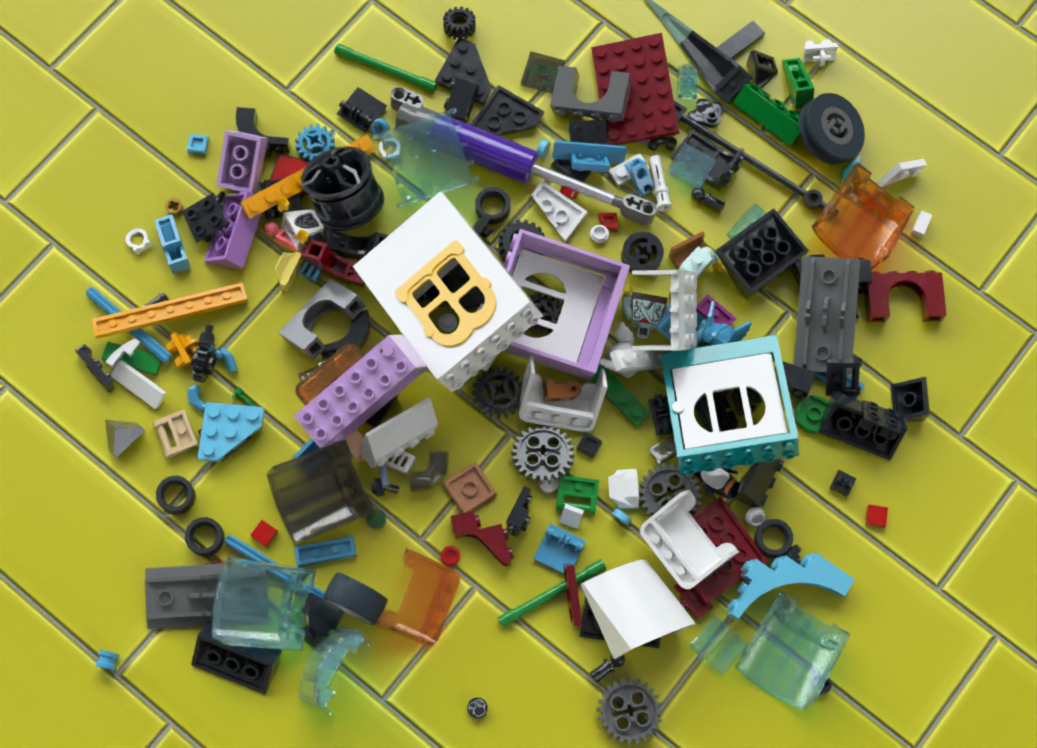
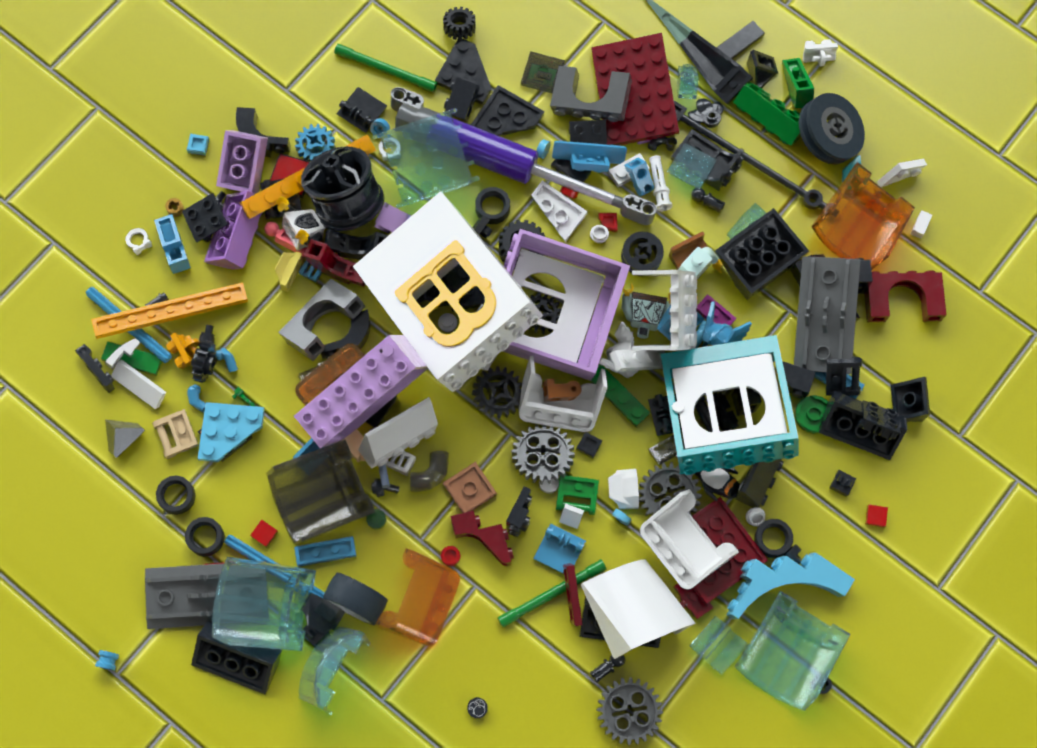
(390, 218): none -> lavender brick

